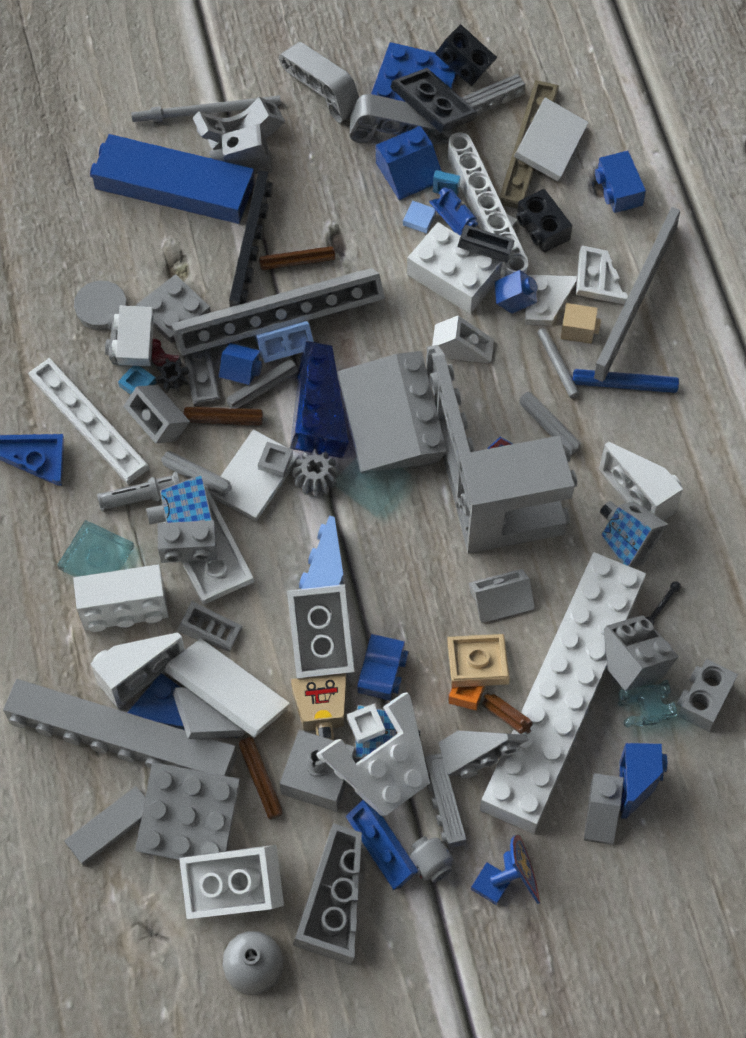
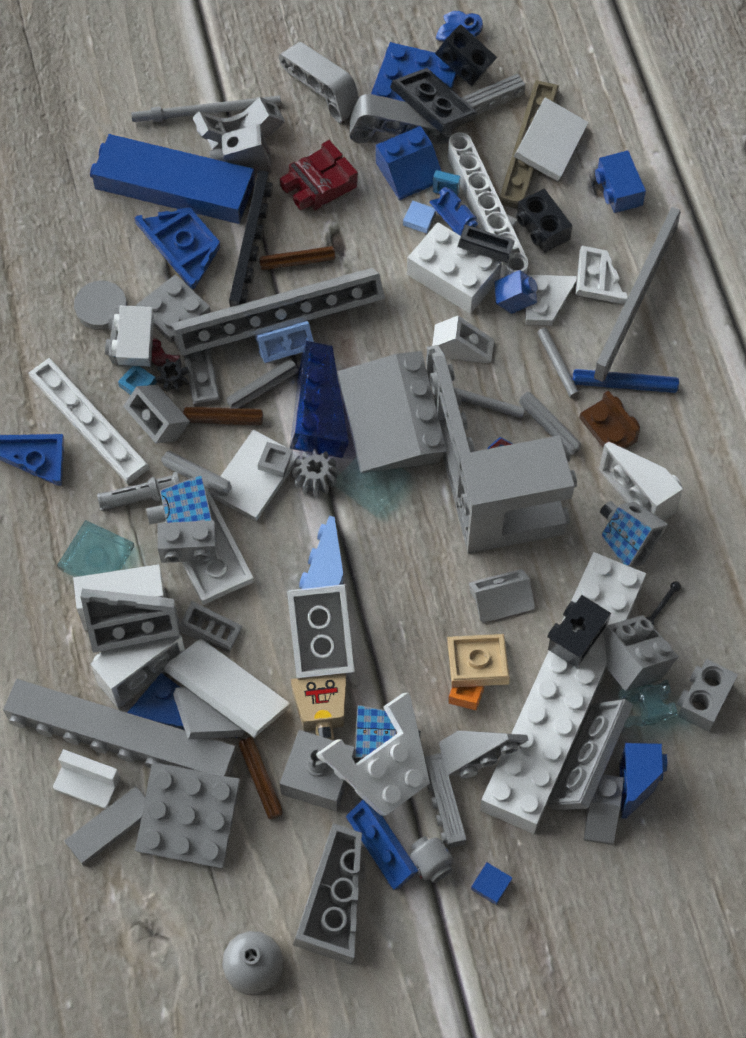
(86, 779): none -> white panel
(127, 619): none -> light grey wedge
(182, 242): none -> blue wing
(231, 882): white slope -> none
(240, 364): blue brick -> none
(319, 177): none -> dark red hips
(365, 724): white plate -> none
(381, 667): blue brick -> none
(454, 19): none -> blue plate
(492, 404): none -> light grey bar
(507, 713): reddish brown axle -> none
(517, 865): shield -> none
(575, 645): none -> black brick
(580, 323): tan brick -> none
(589, 755): none -> light grey tile
(611, 422): none -> reddish brown bracket

